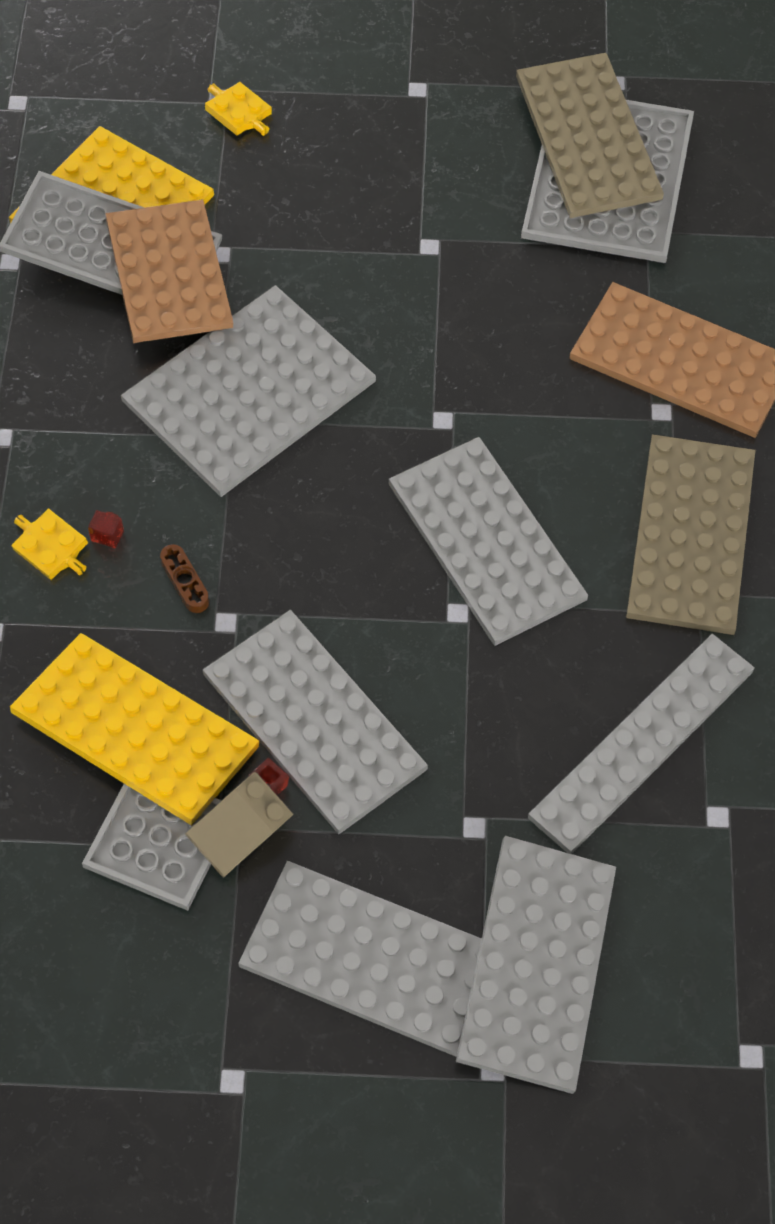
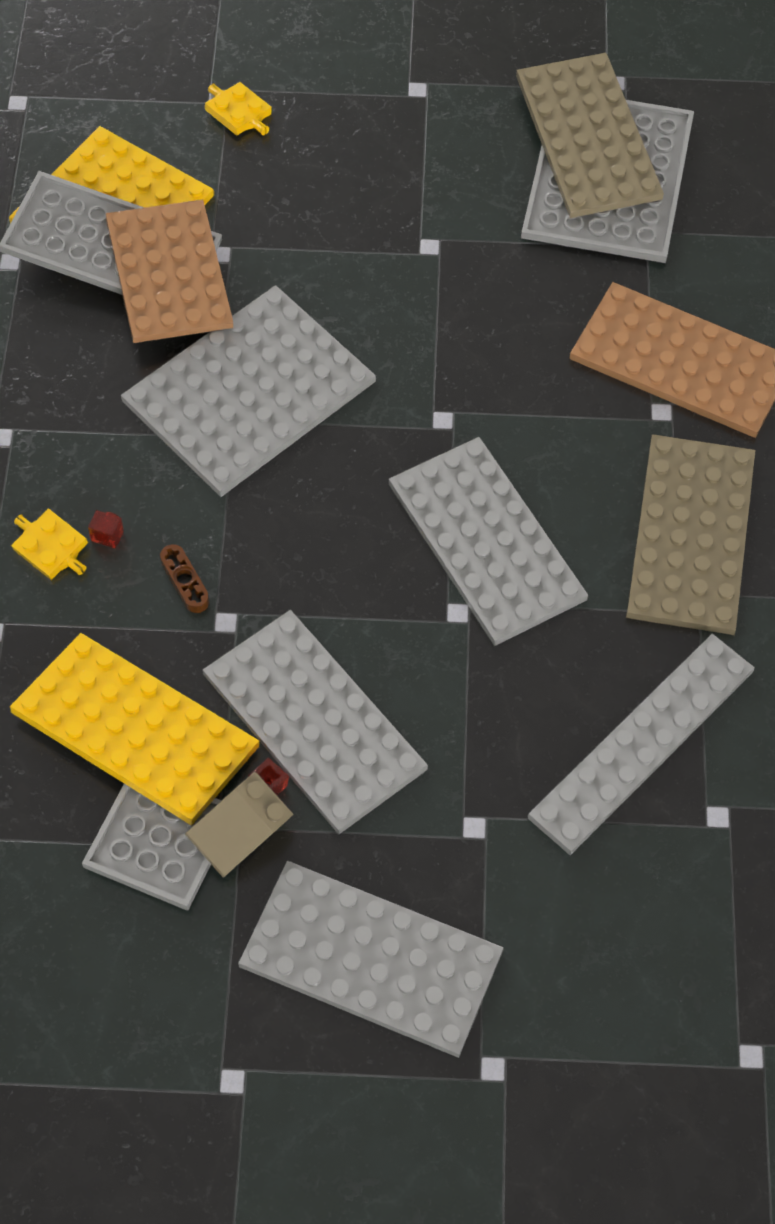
(537, 965): light grey plate -> none

